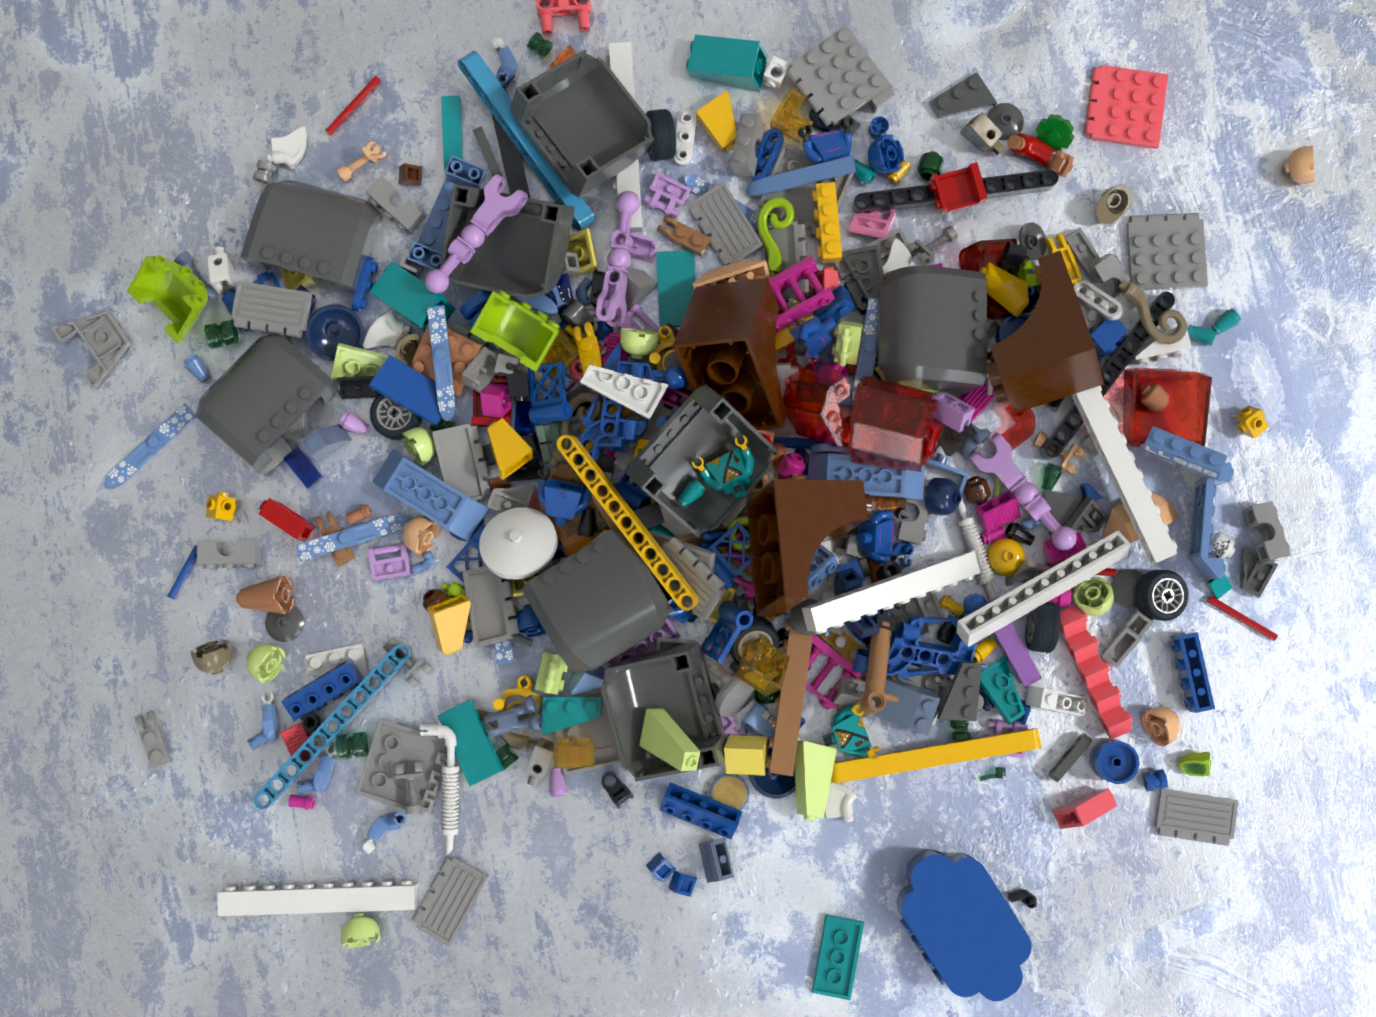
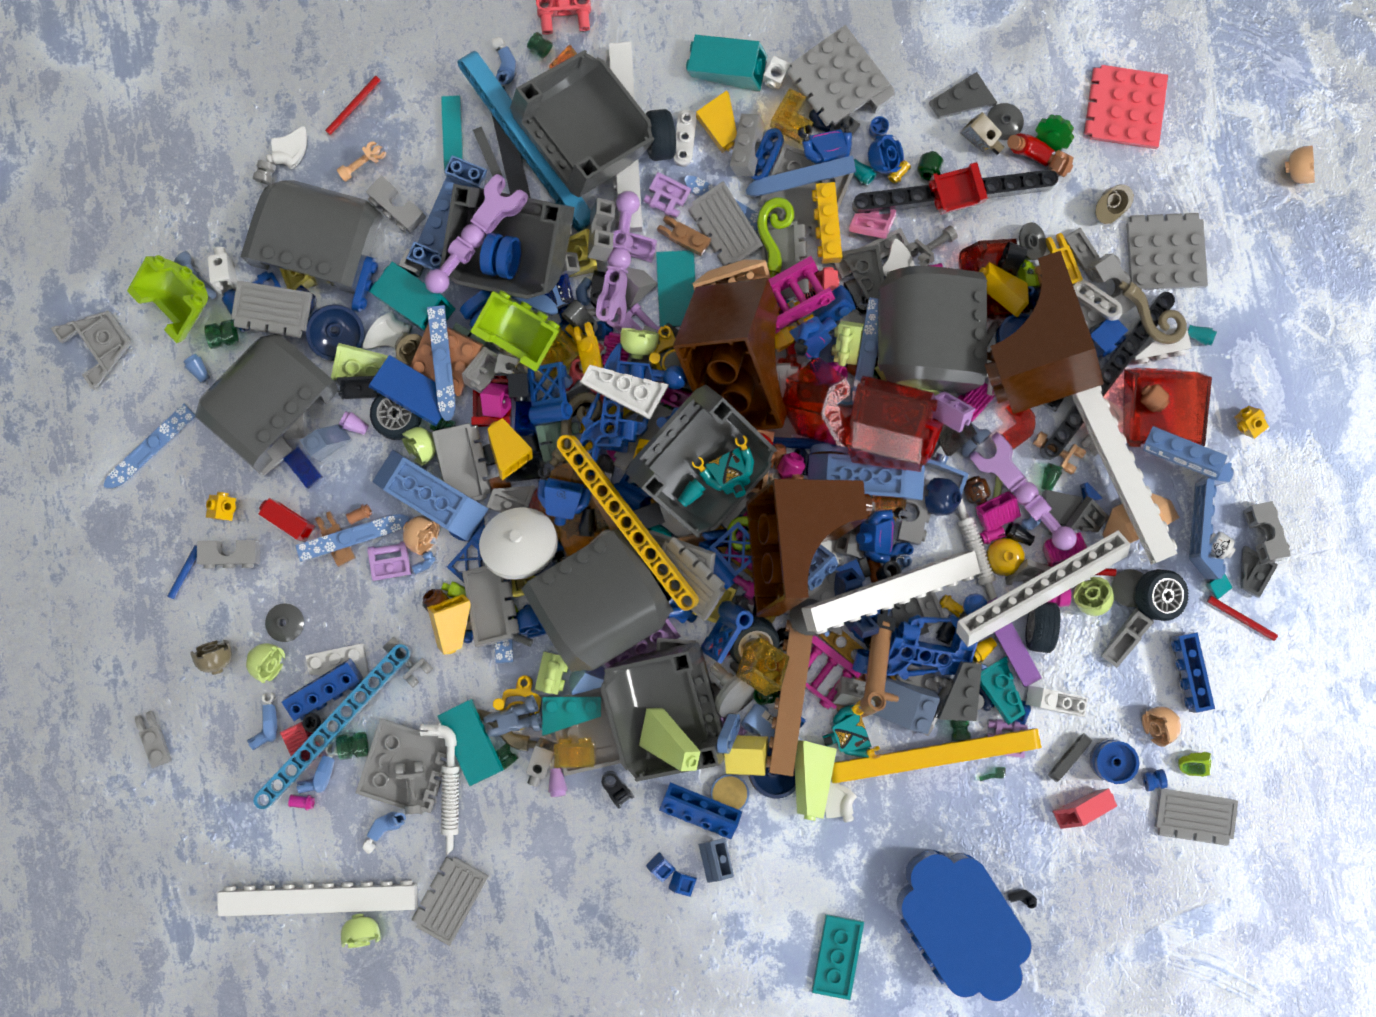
(268, 596): nougat cone -> none
(410, 174): reddish brown slope -> none
(500, 255): none -> blue wheel
(600, 237): none -> light grey arch
(728, 733): none -> medium blue beam
(1094, 673): coral brick -> none
(1226, 321): teal cone -> none

